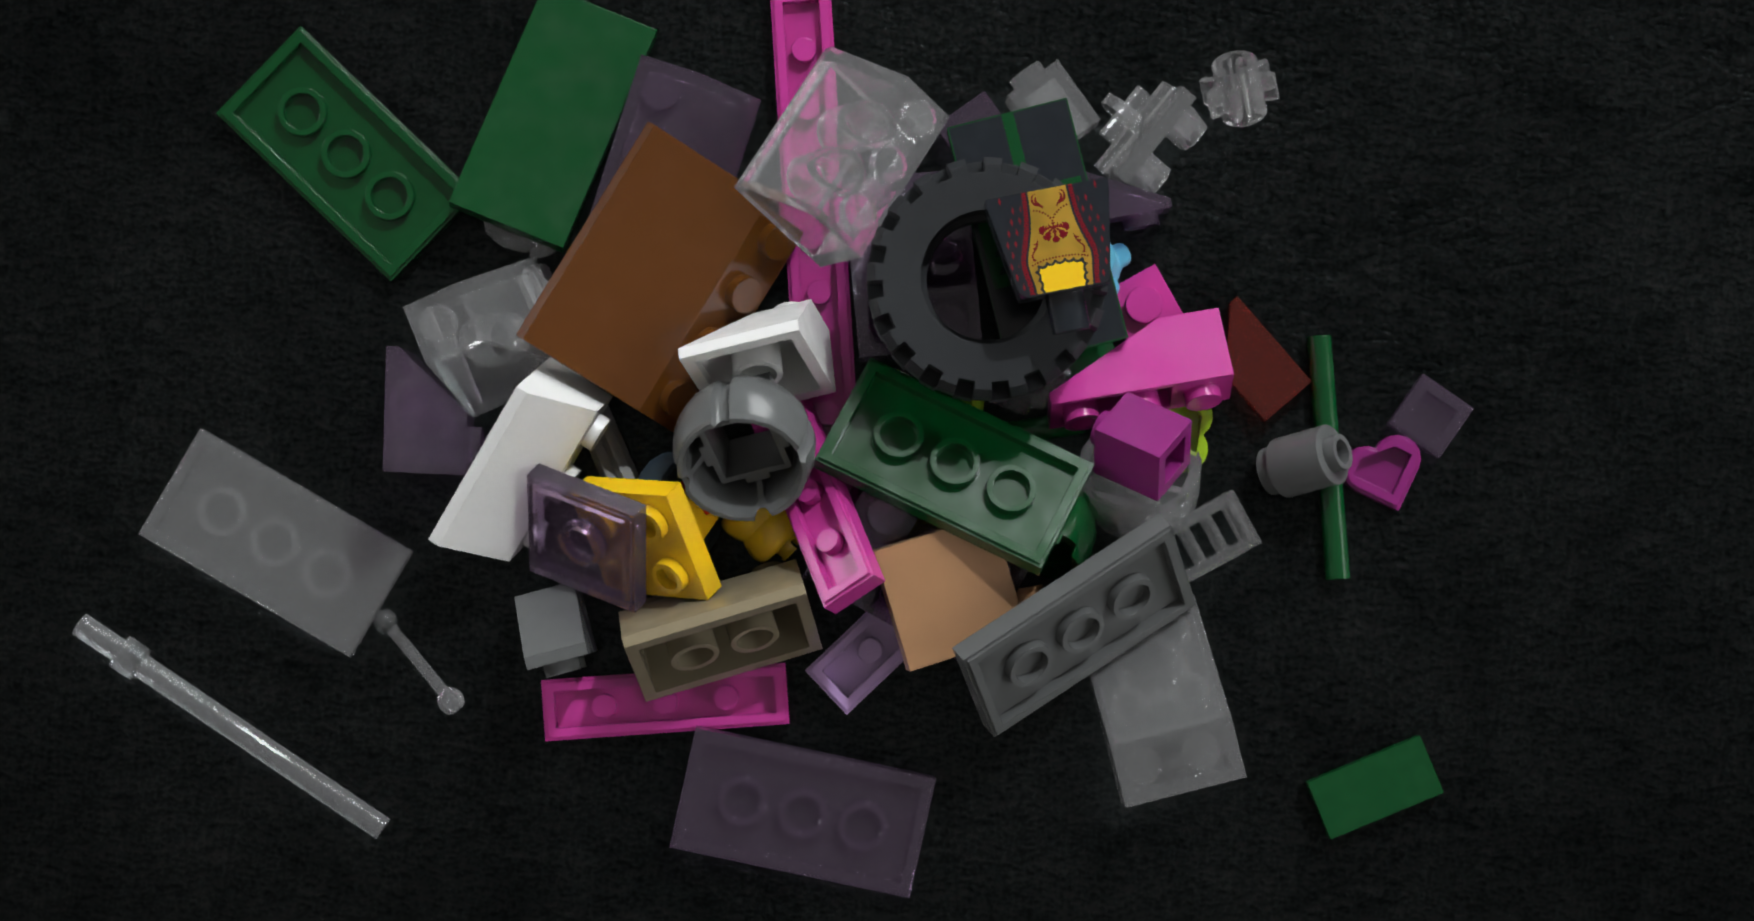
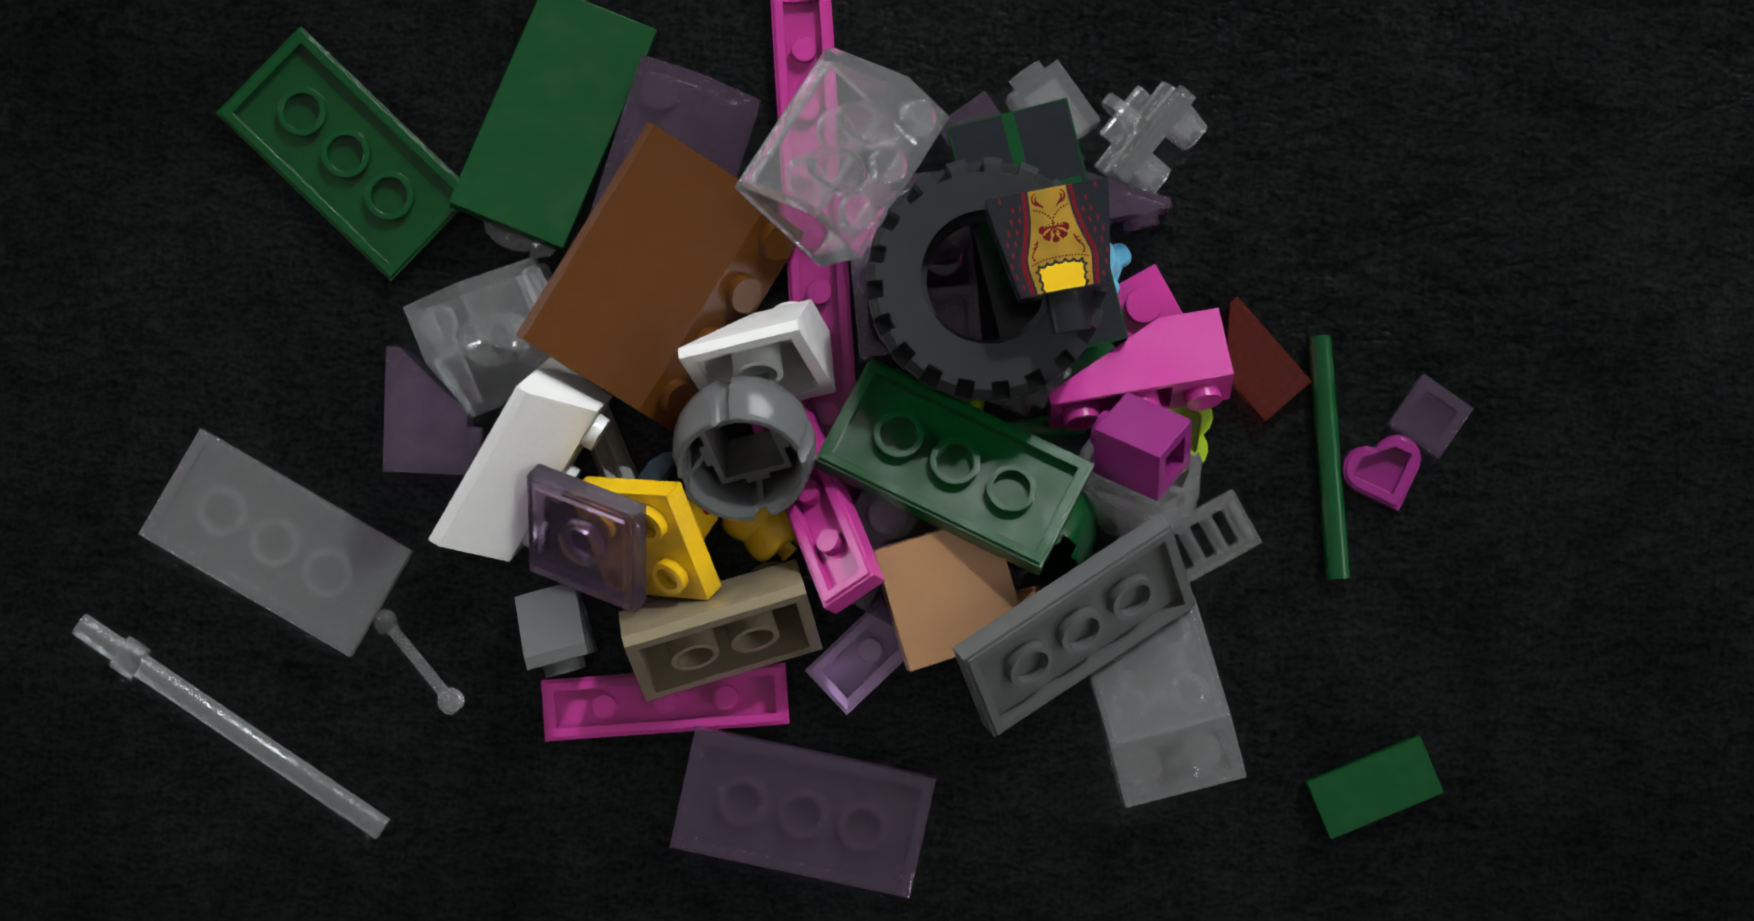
(1239, 88): clear gear -> none
(1304, 462): dark grey brick -> none

